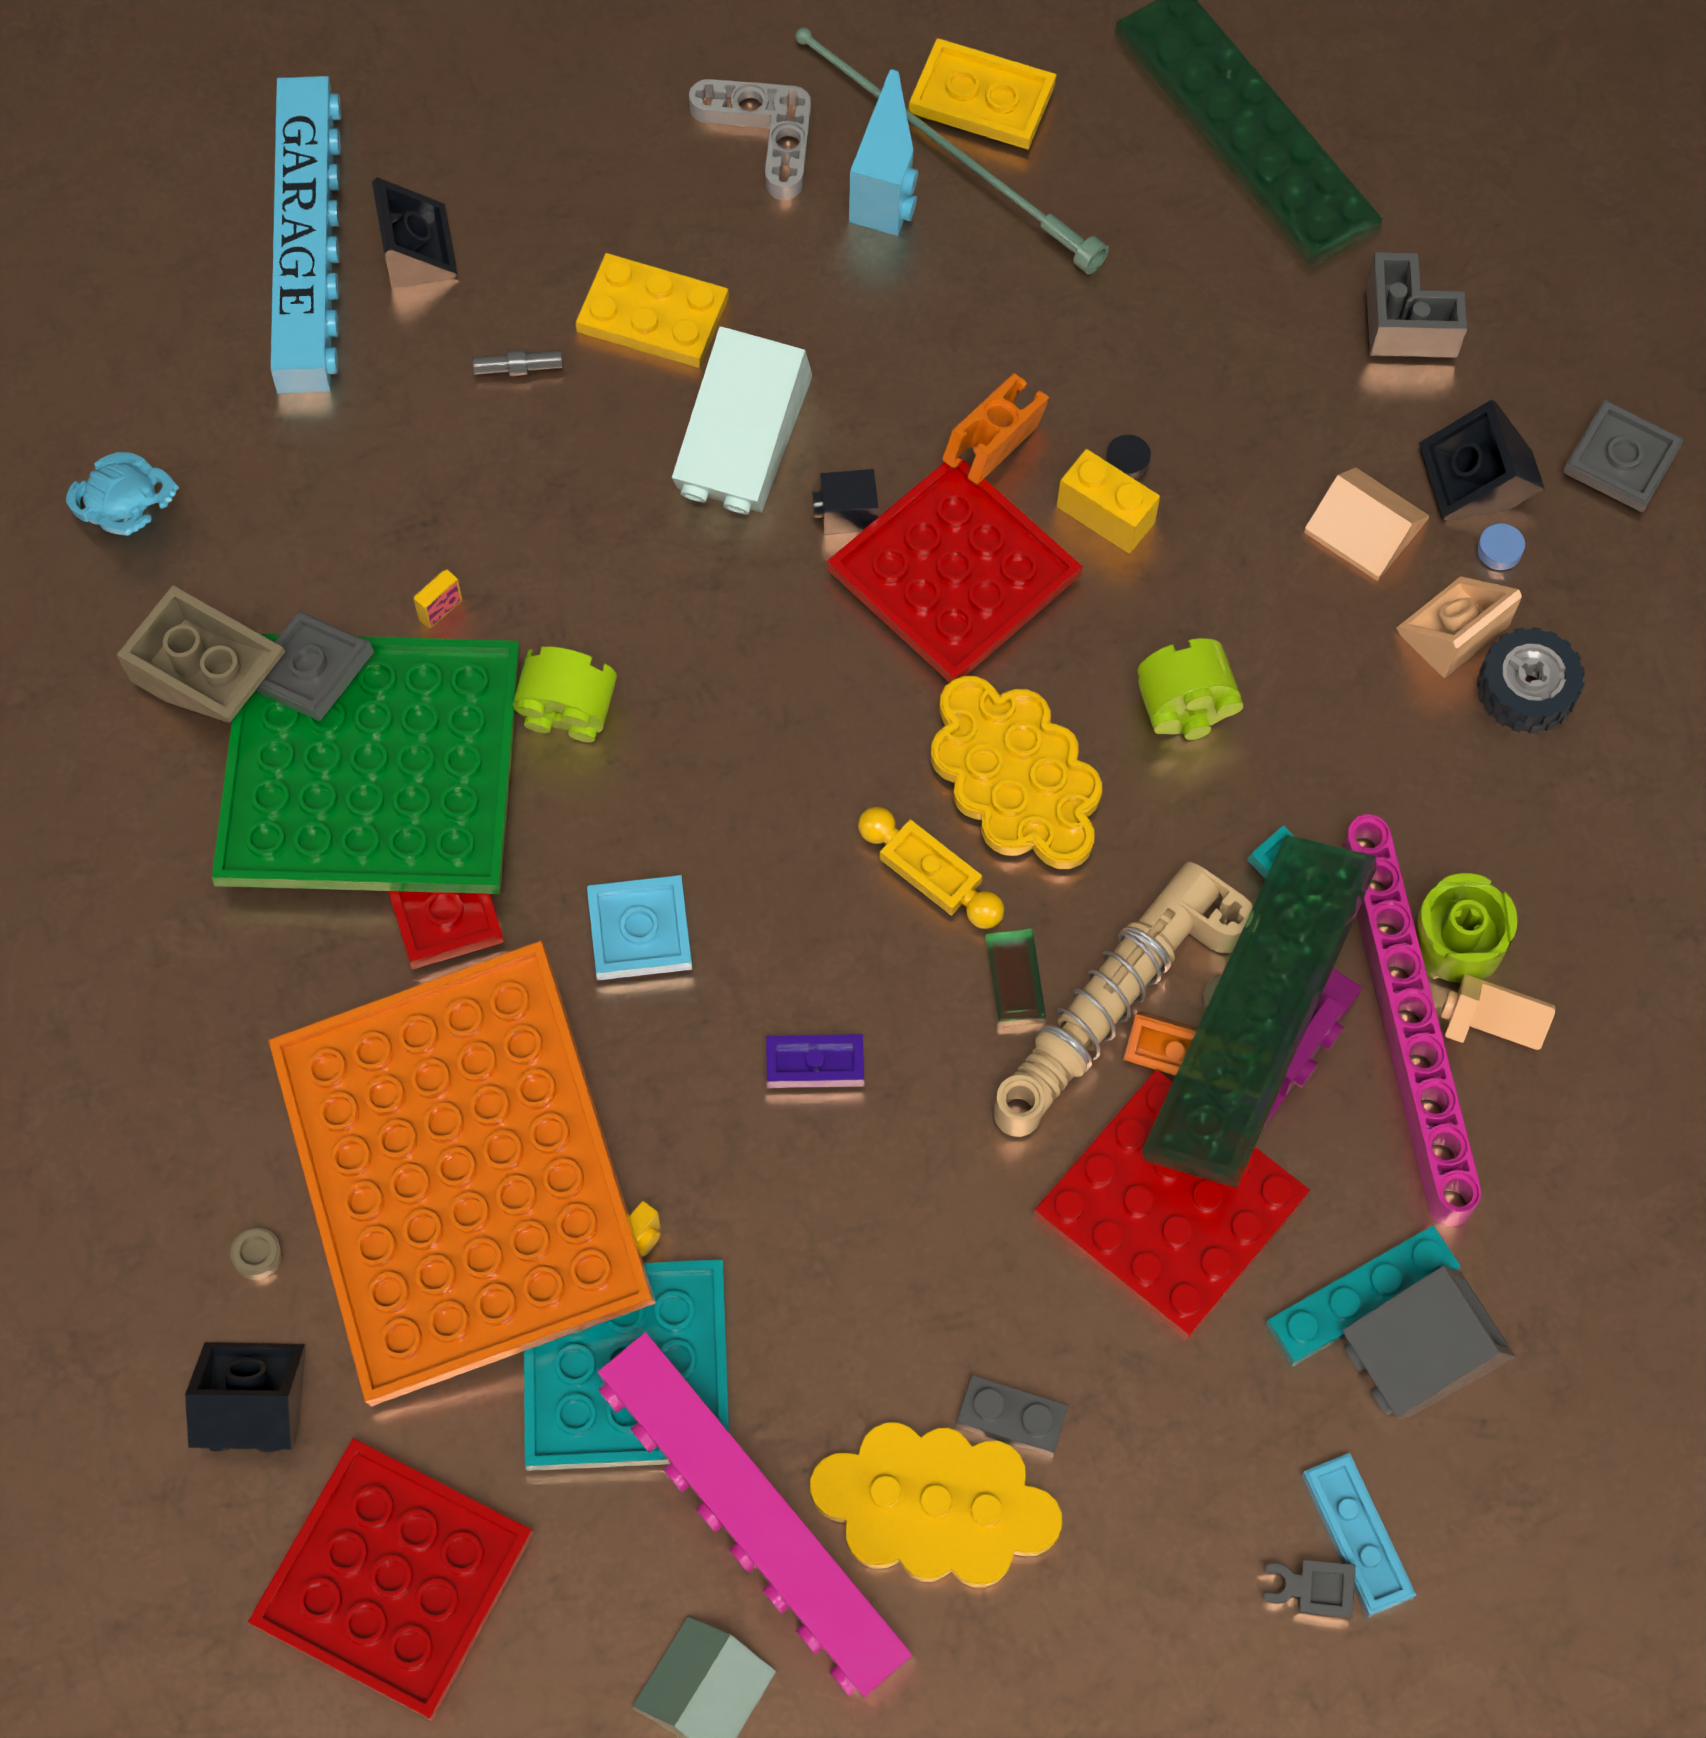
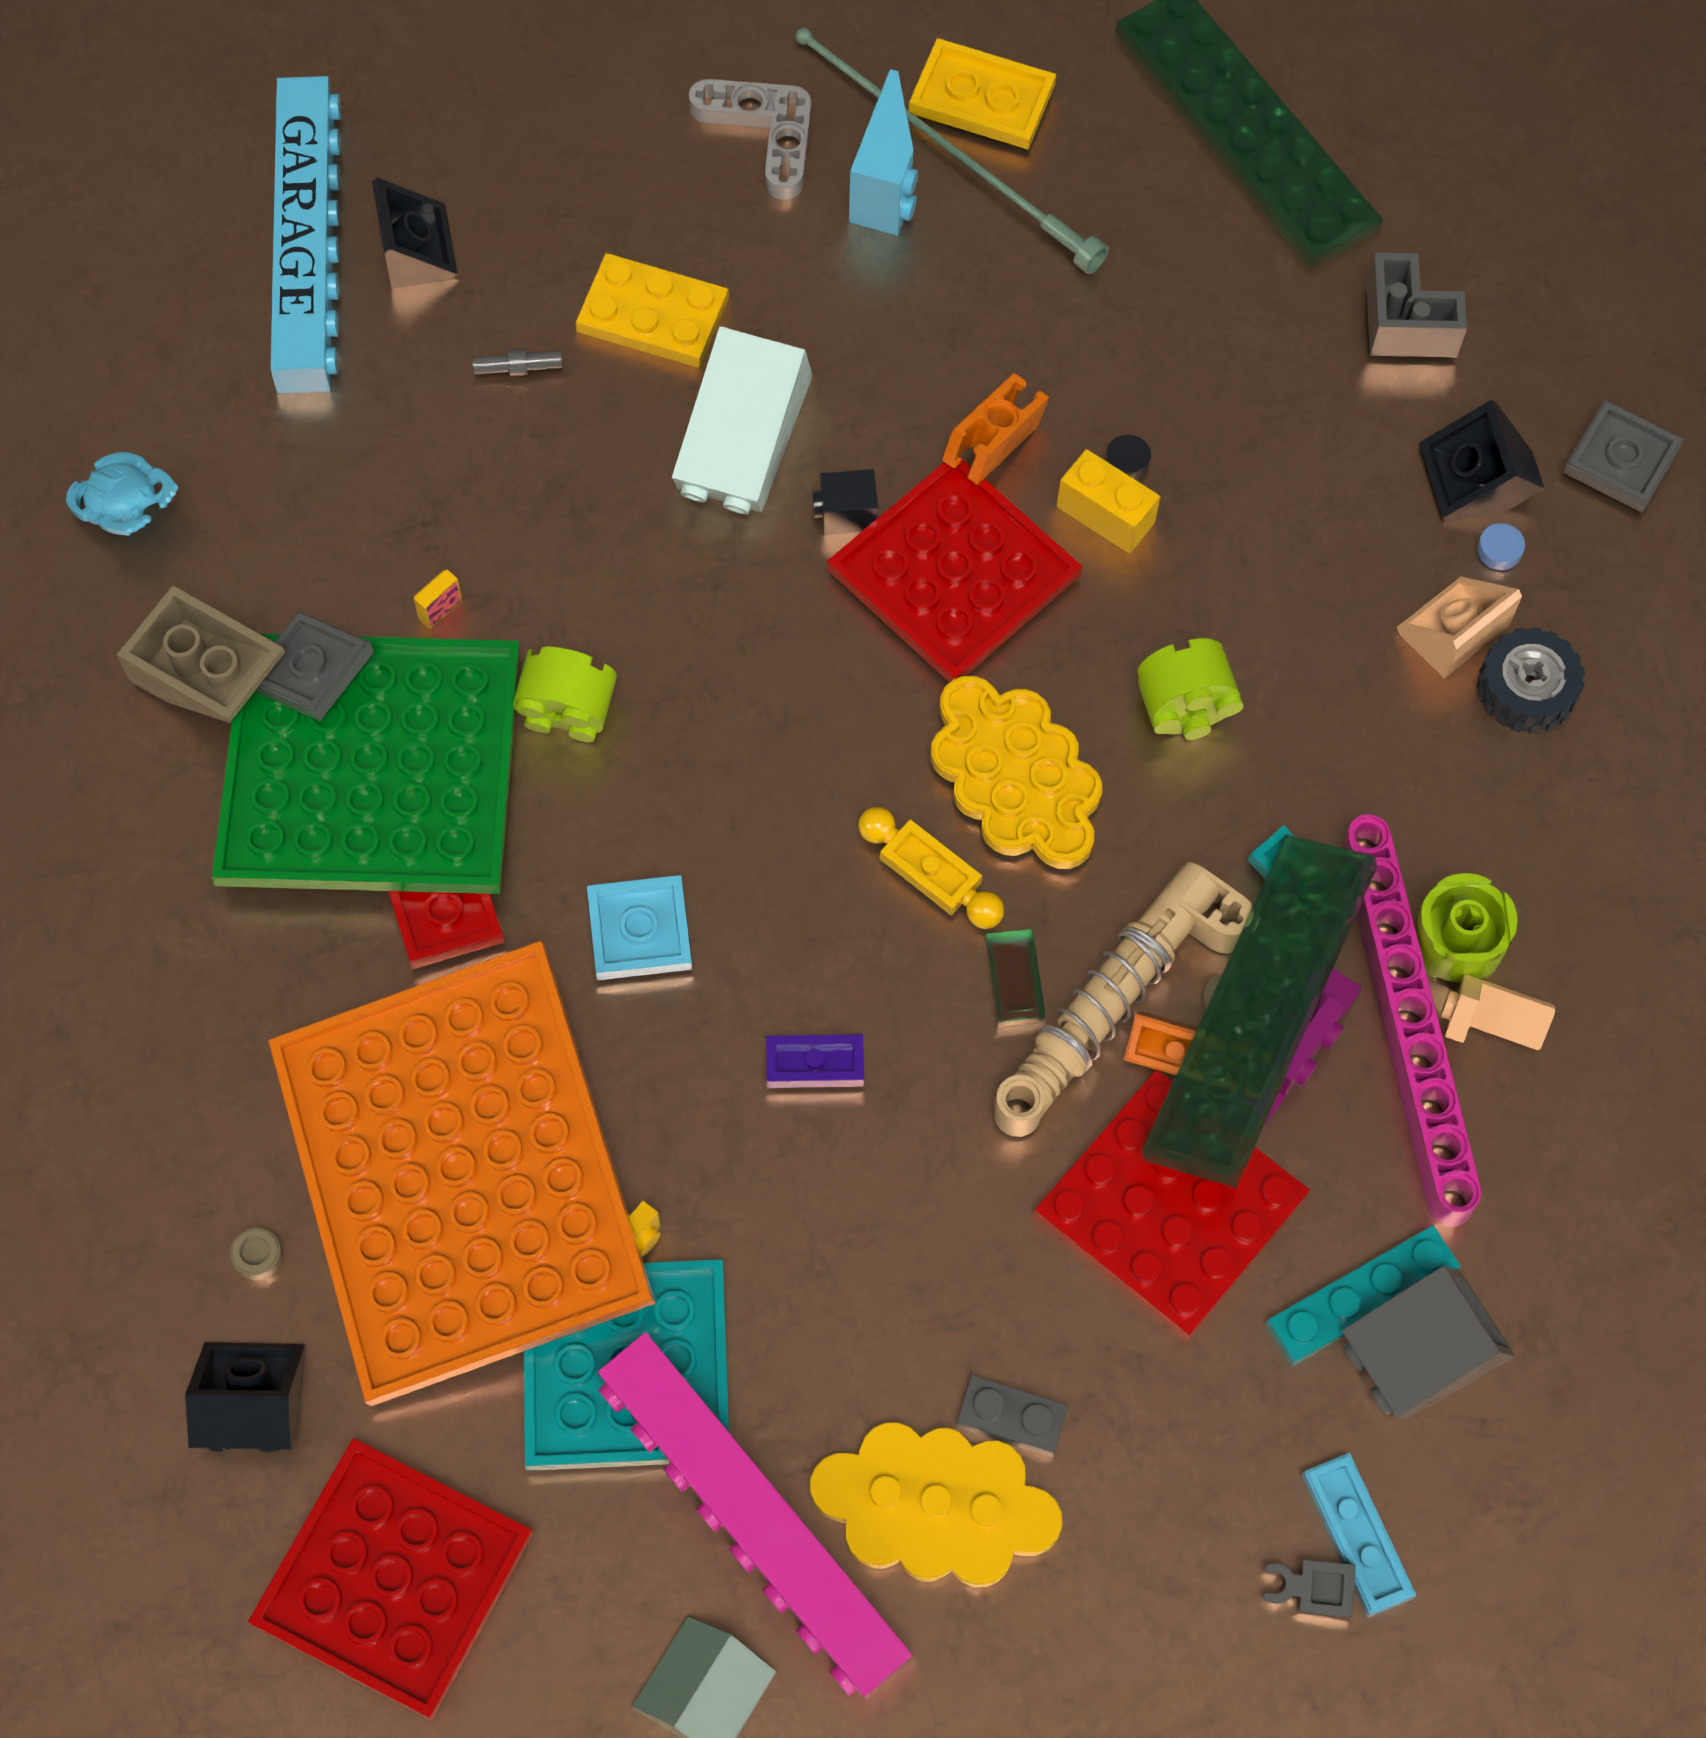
(1365, 522): light nougat slope -> none

